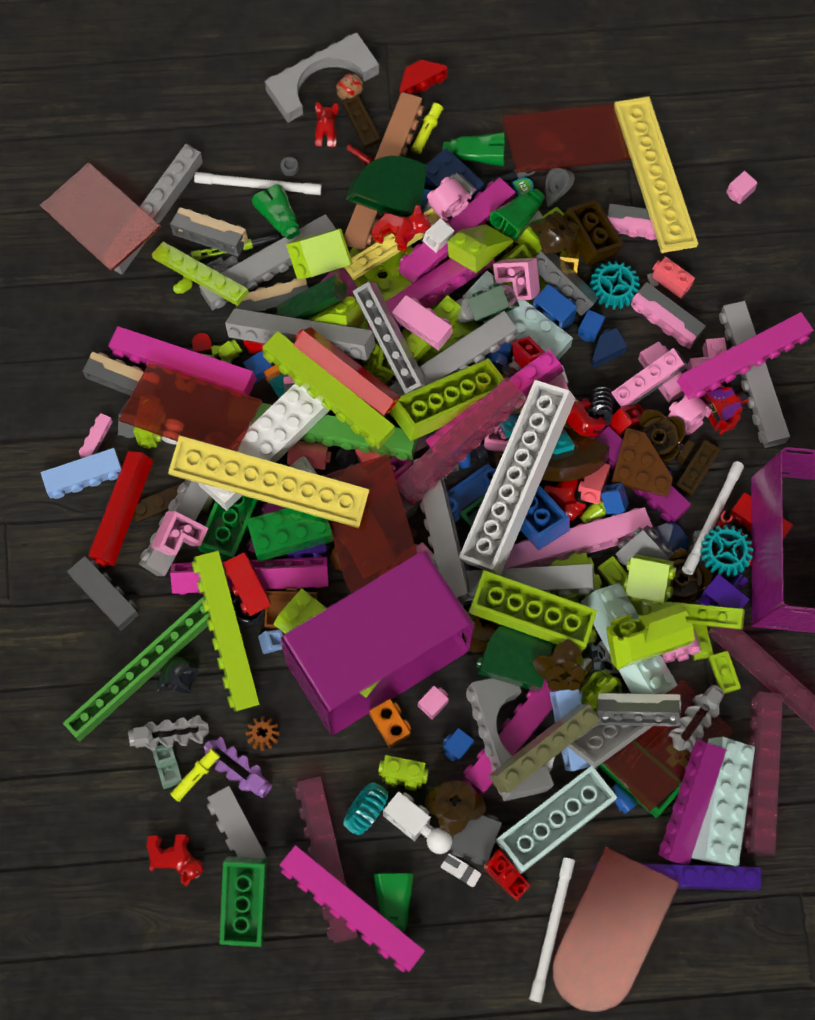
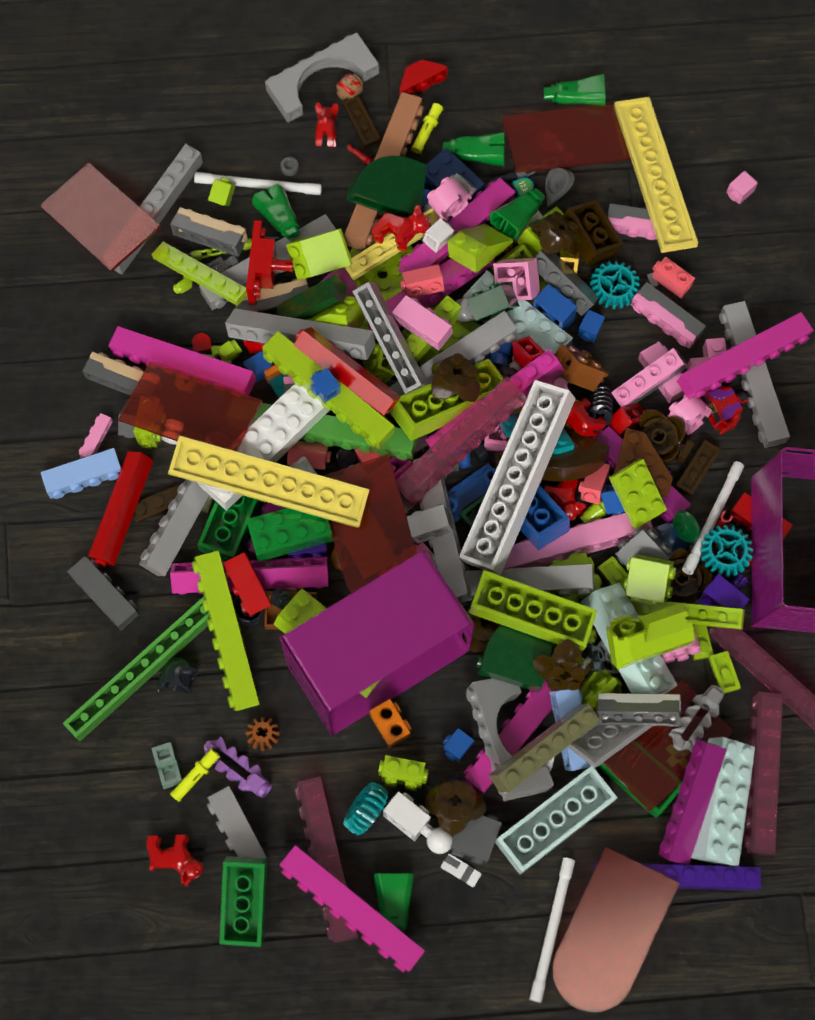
(143, 735): light grey sword -> none
(176, 529): bright pink brick -> none
(222, 191): none -> lime brick
(263, 264): none -> red brick
(270, 641): light blue slope -> none
(281, 598): none -> black wheel
(324, 385): none -> blue brick
(422, 281): none -> coral brick
(430, 523): none -> light grey brick
(433, 702): bright pink brick -> none
(455, 376): none -> dark brown brick
(506, 875): red slope -> none
(580, 367): none -> dark orange brick
(583, 91): none -> green piece
(608, 347): dark blue slope -> none
(624, 800): blue cone -> none
(638, 493): none -> lime plate
(686, 526): none -> dark green piece

